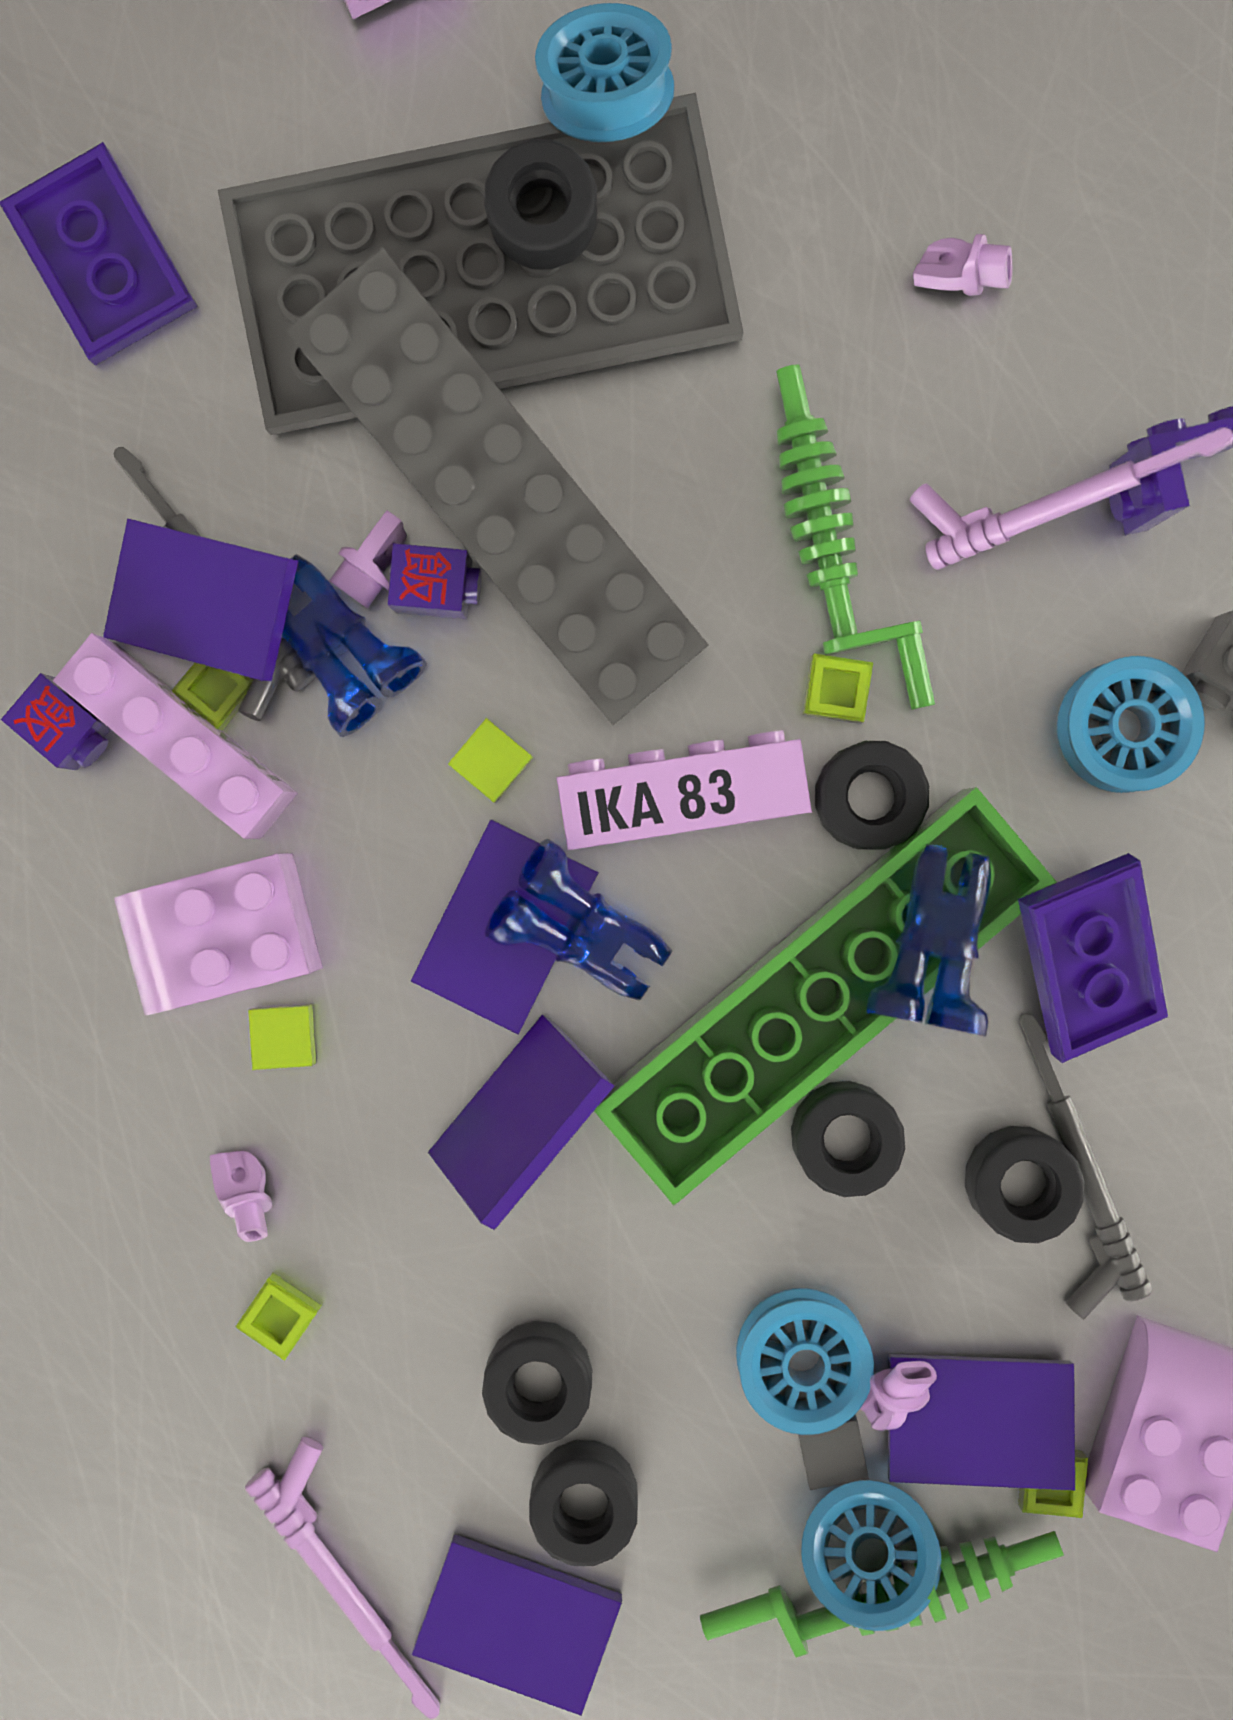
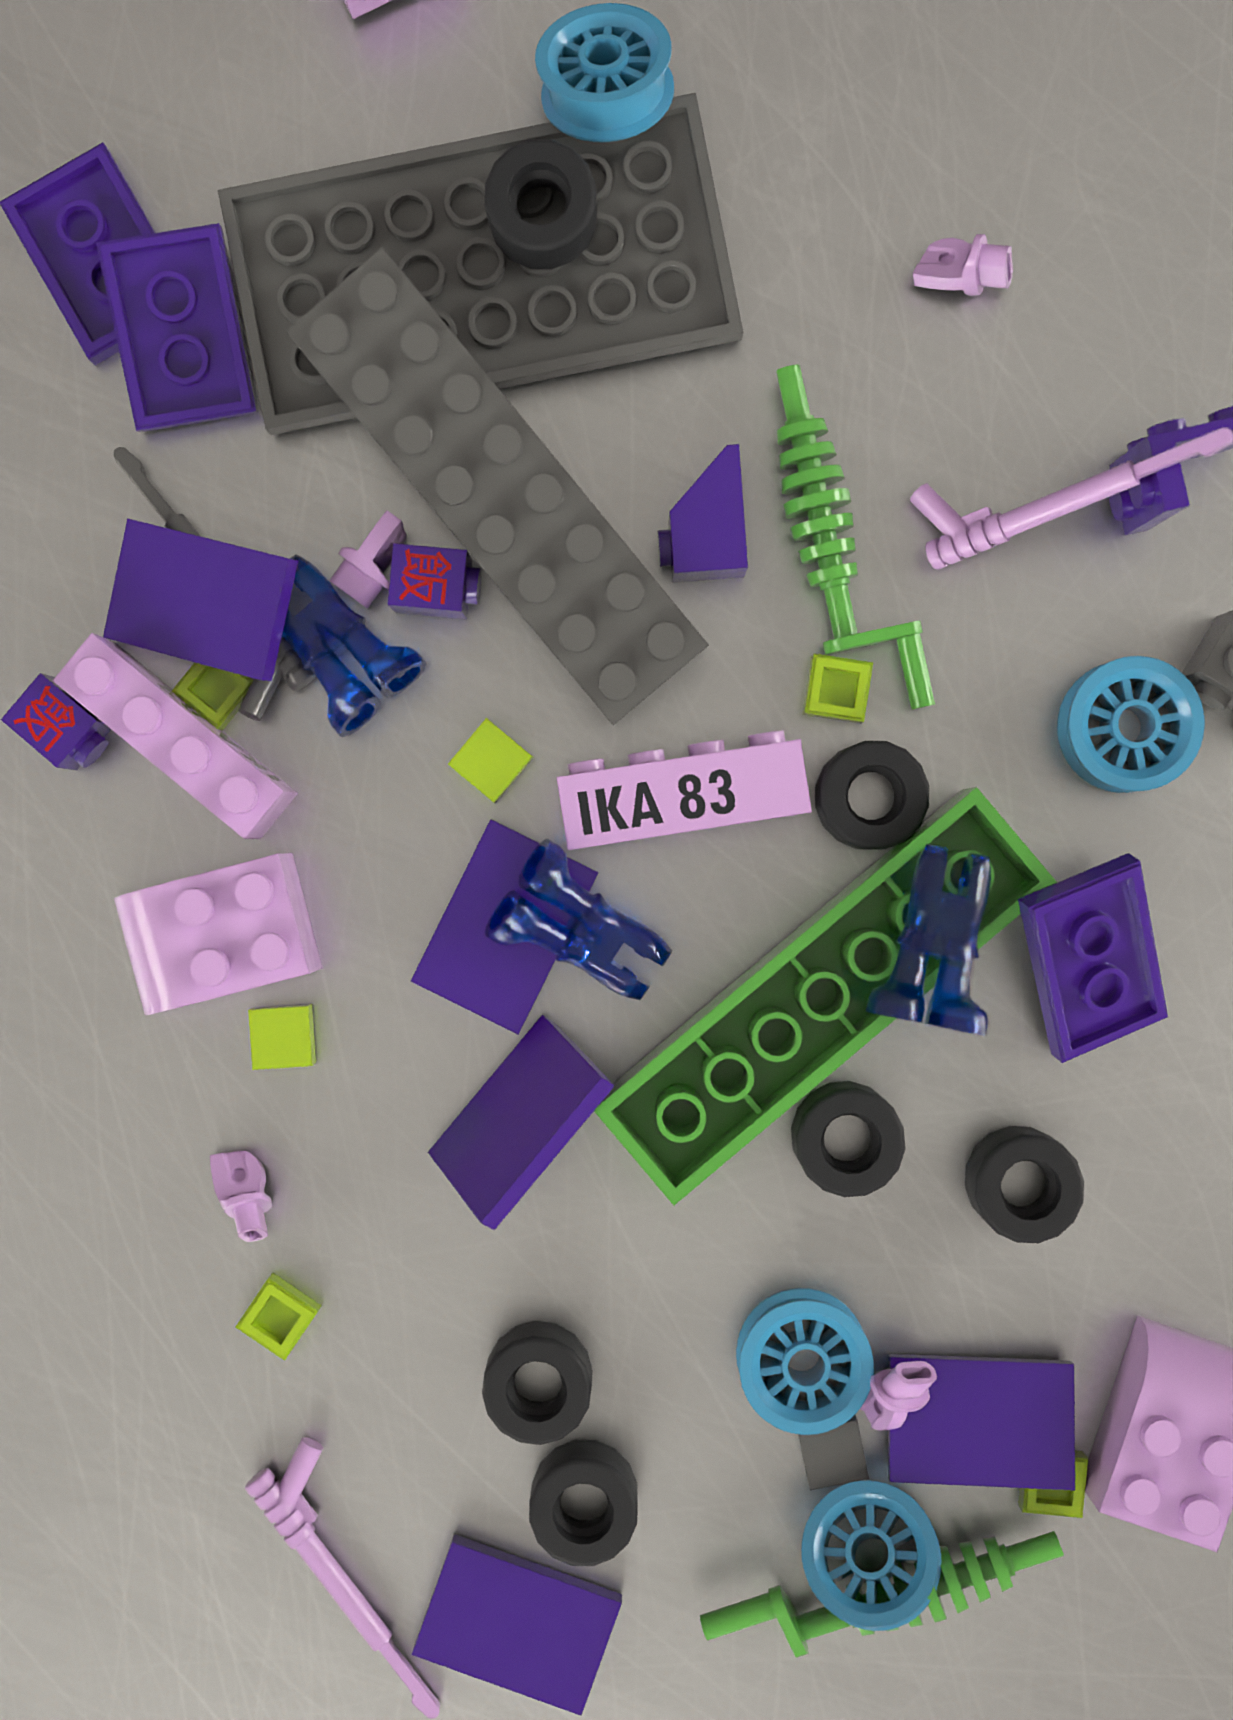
(178, 327): none -> dark purple tile
(708, 525): none -> dark purple slope
(1112, 1243): dark grey piece -> none

